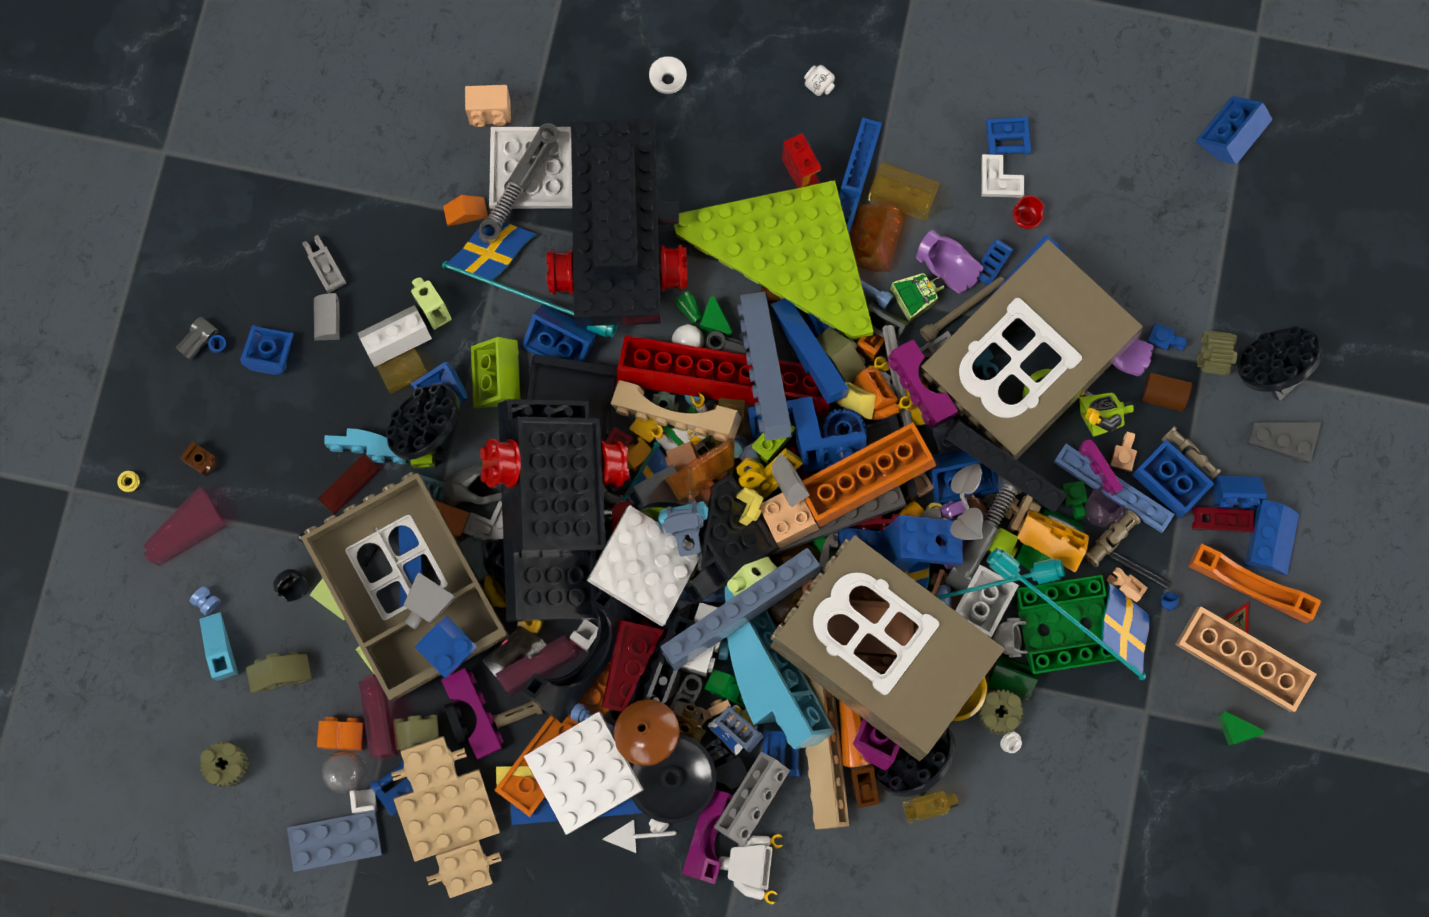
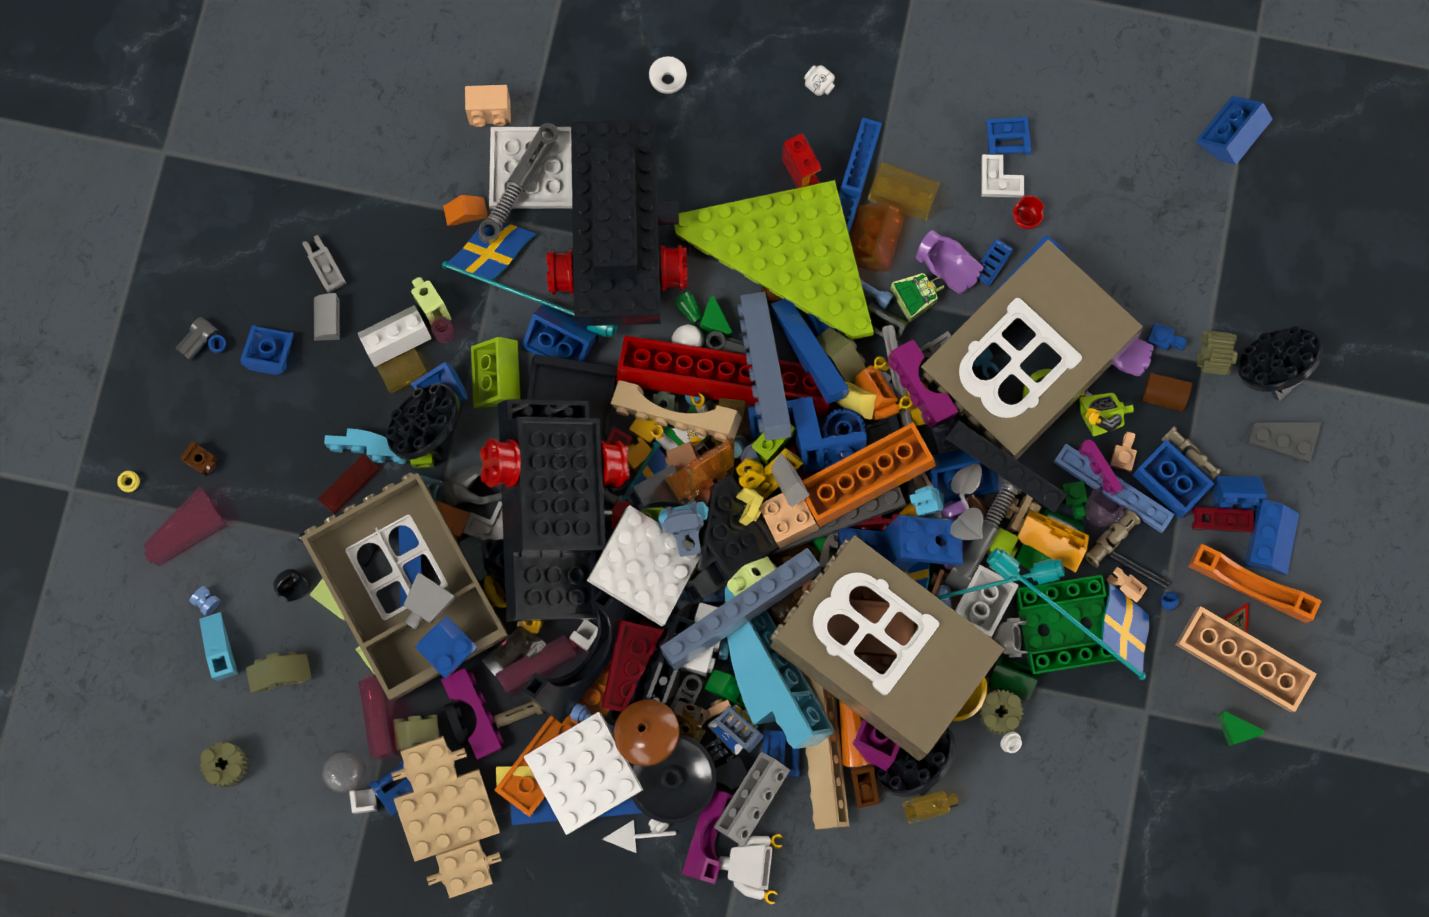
(334, 841): sand blue plate -> none
(340, 735): orange brick -> none
(440, 325): none -> clear pink brick
(870, 346): orange slope -> none
(927, 500): none -> medium azure slope
(930, 331): dark tan piece -> none

